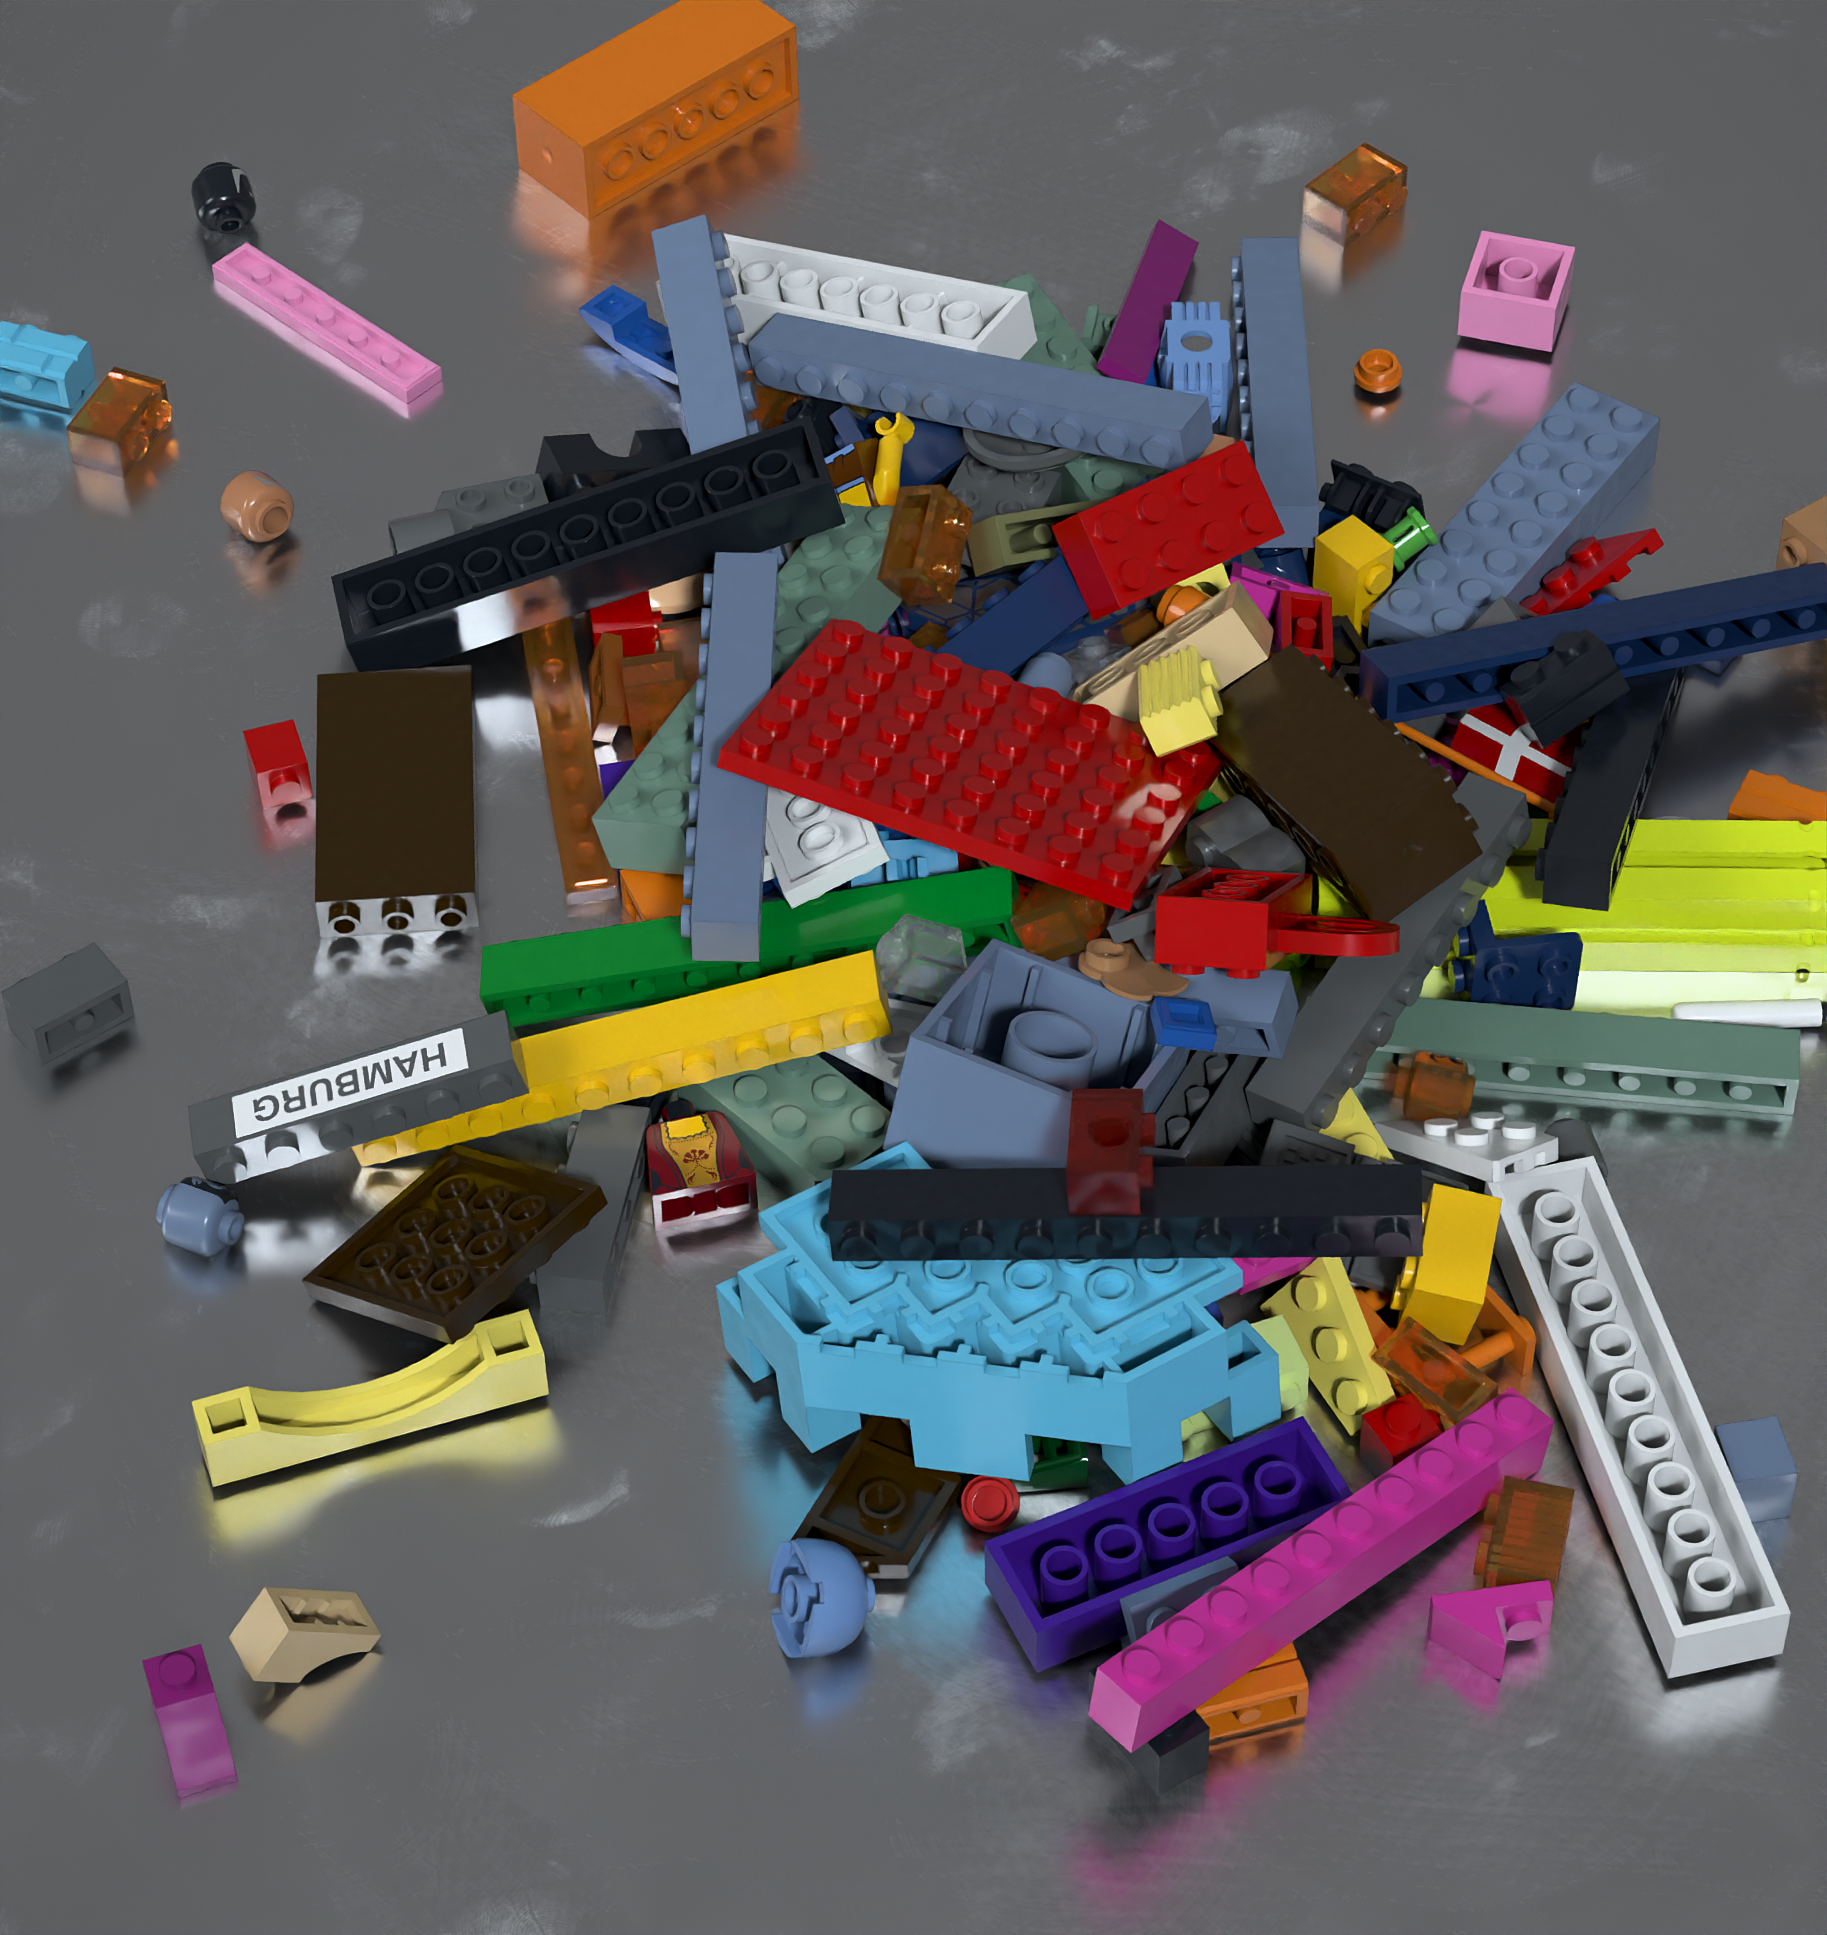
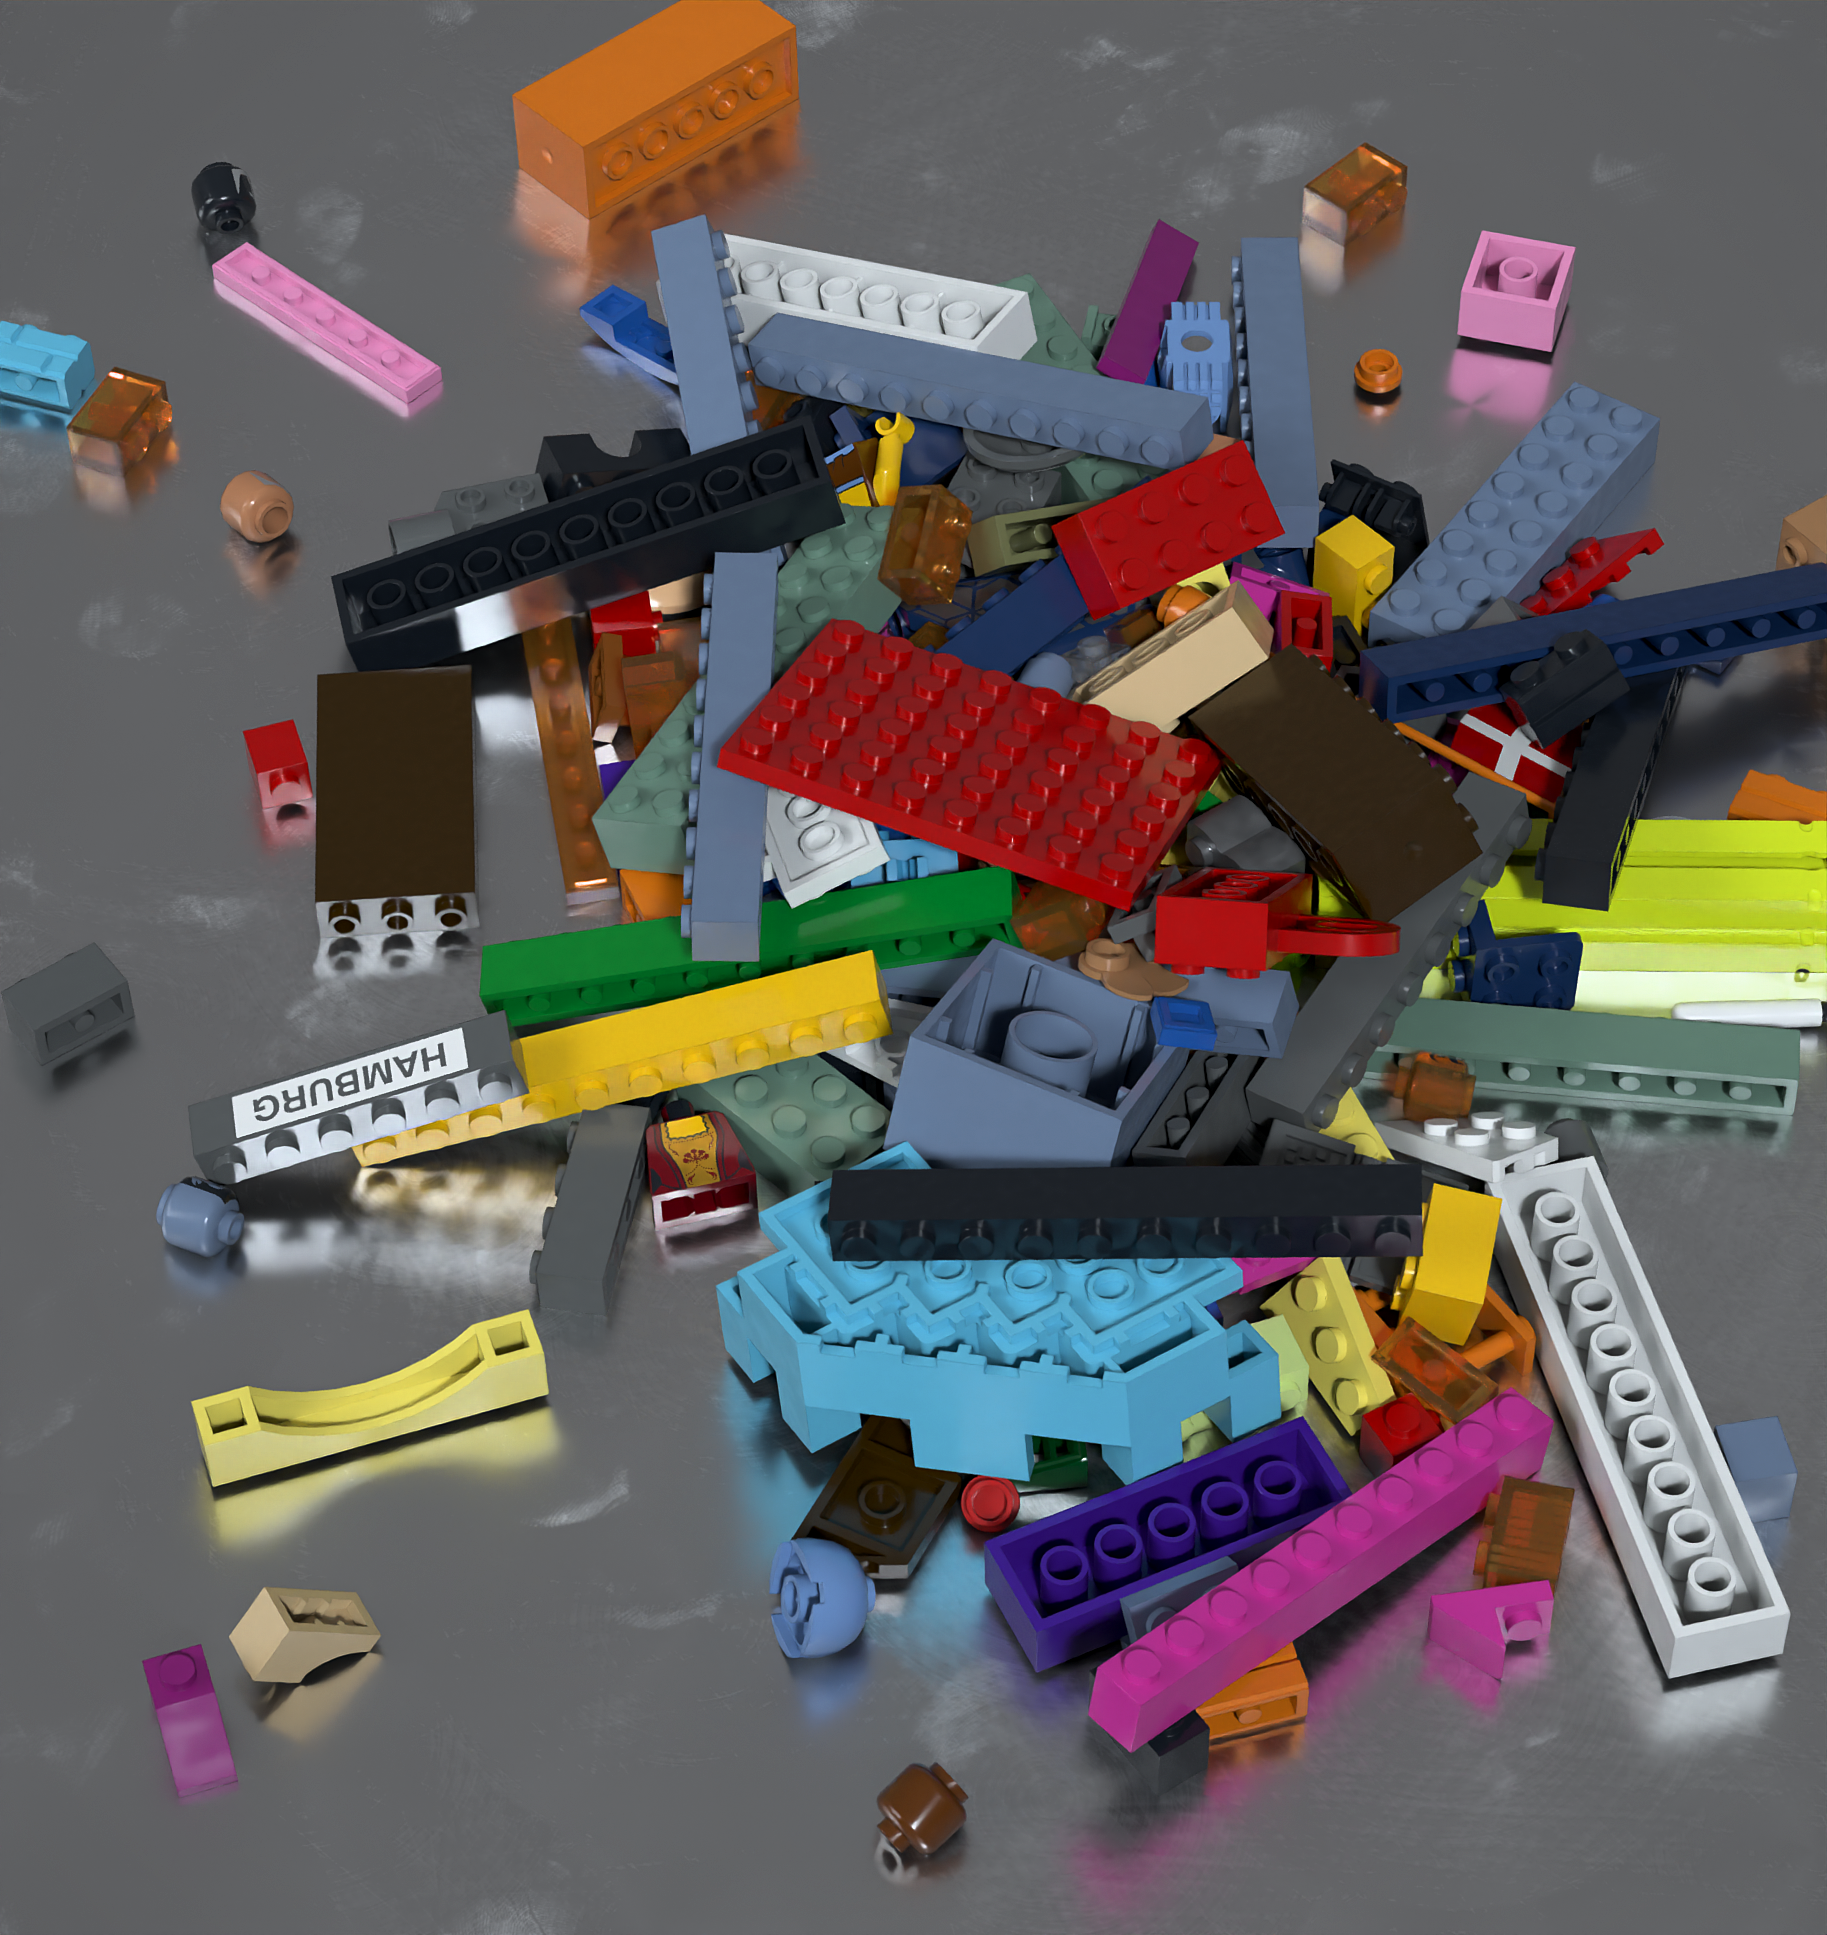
(455, 1243): dark brown plate -> none
(921, 958): clear brick -> none
(921, 1808): none -> reddish brown head
(1107, 1151): clear red brick -> none
(1179, 700): light yellow brick -> none
(1409, 537): bright green bush -> none

